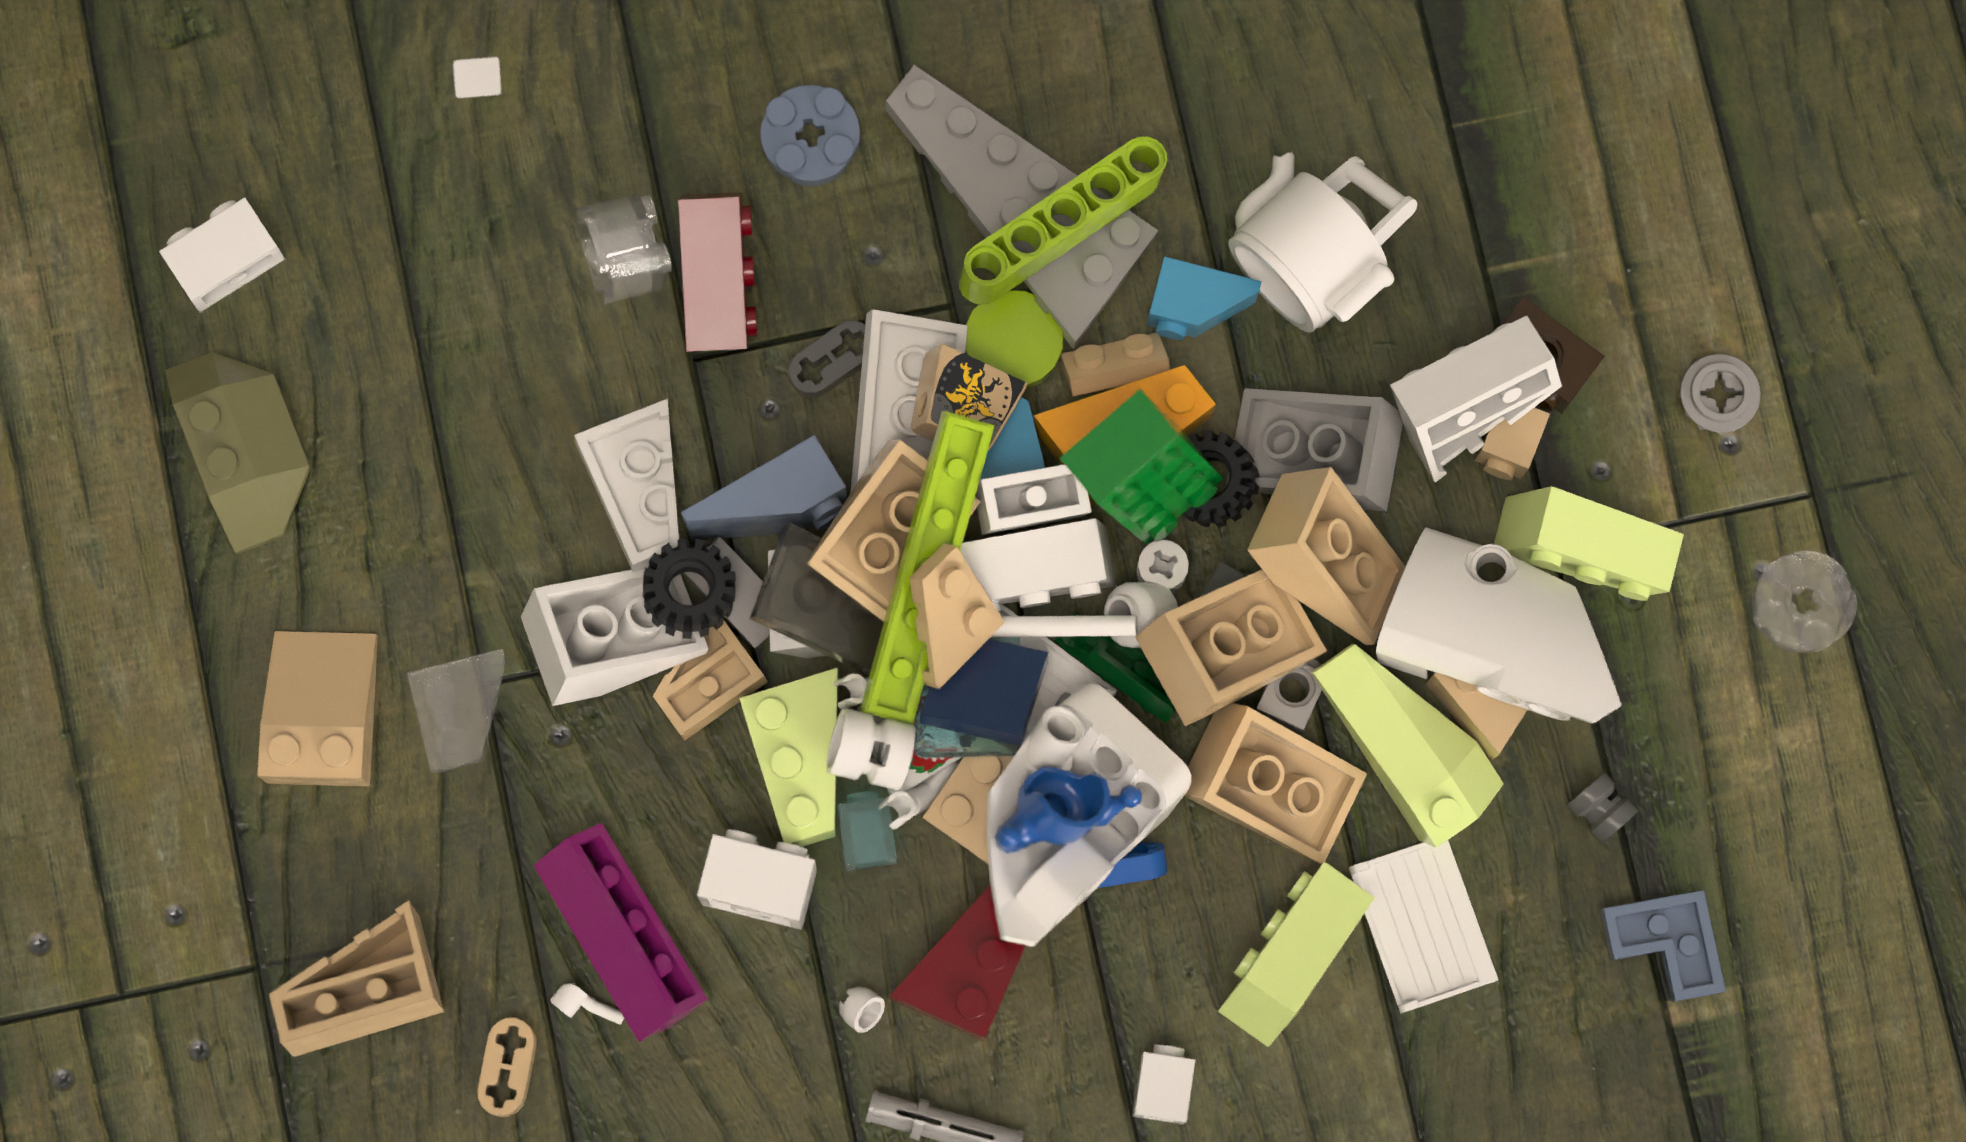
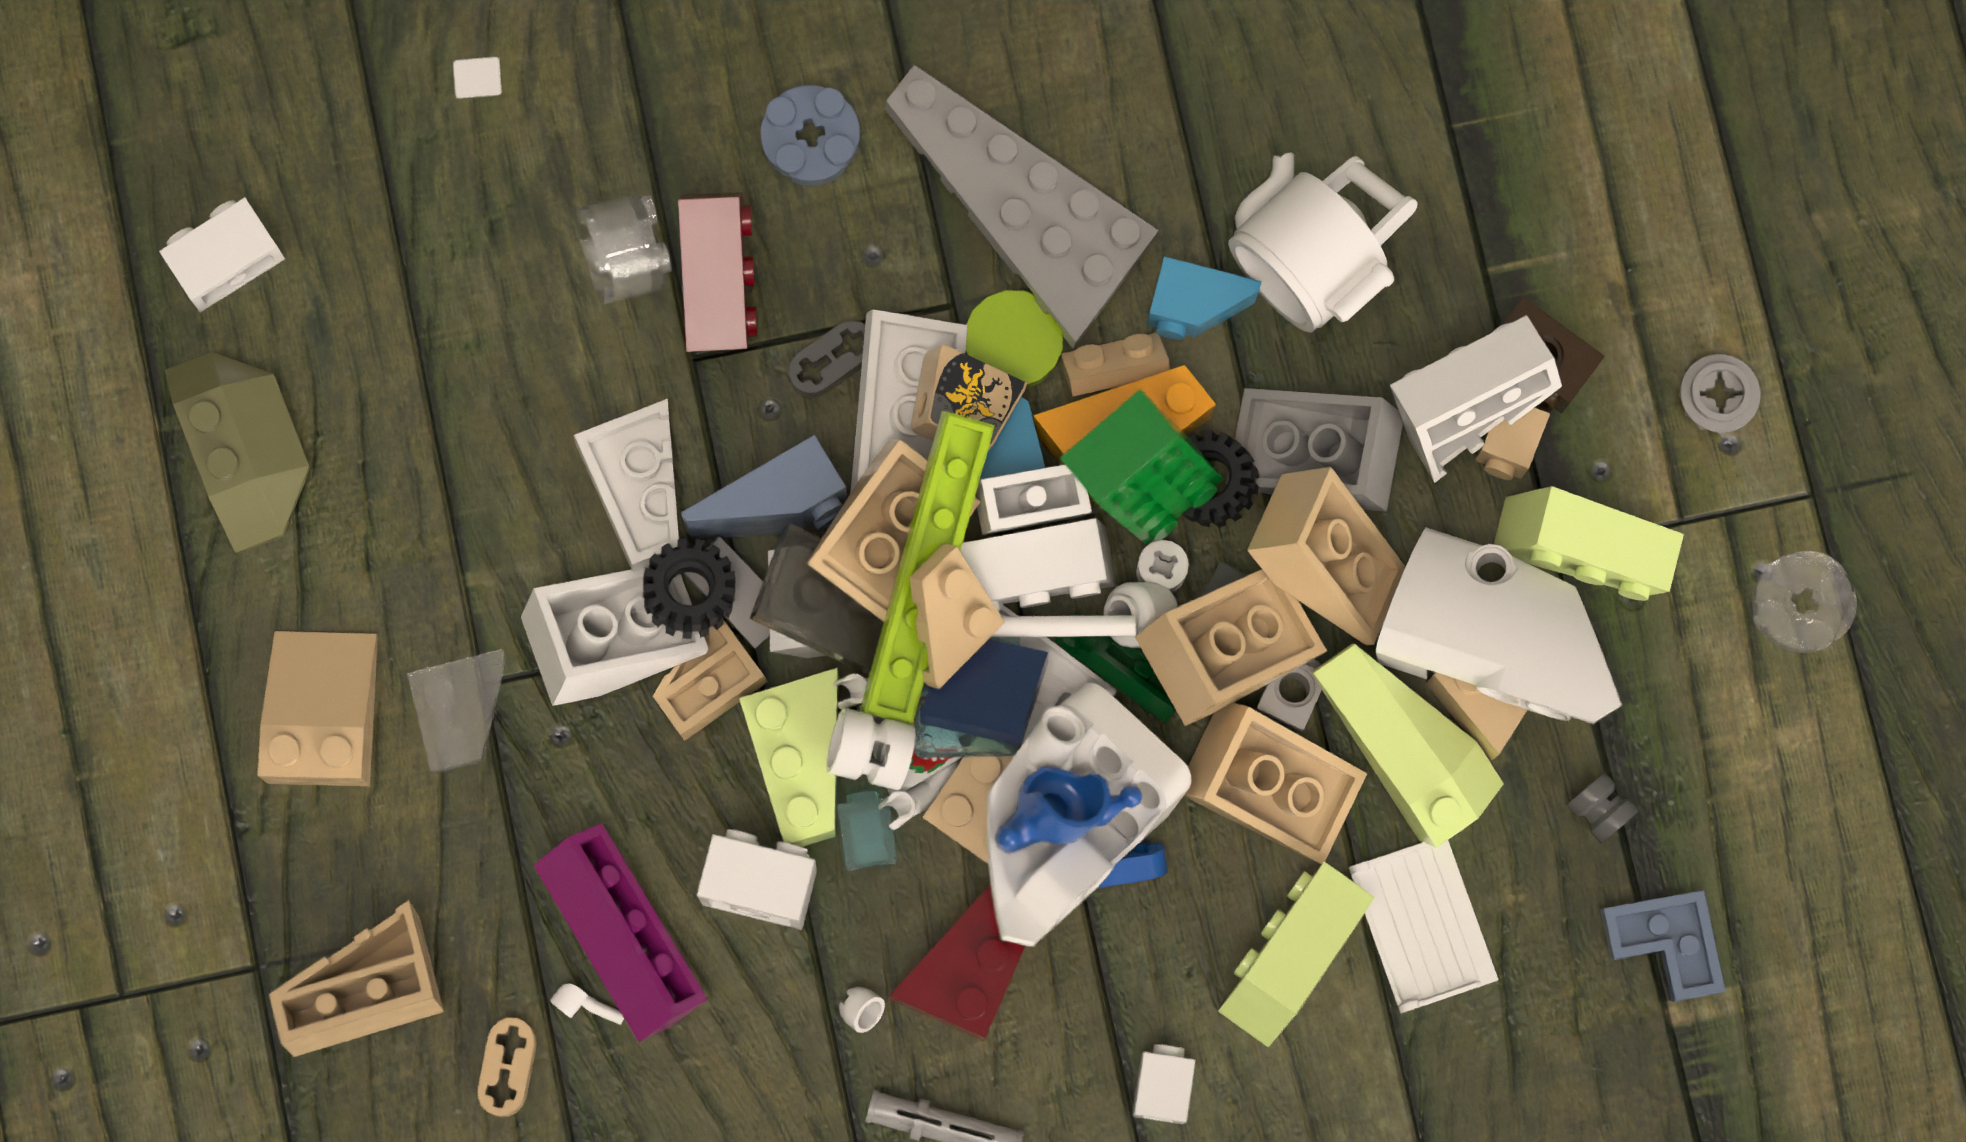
(1049, 237): lime beam -> none

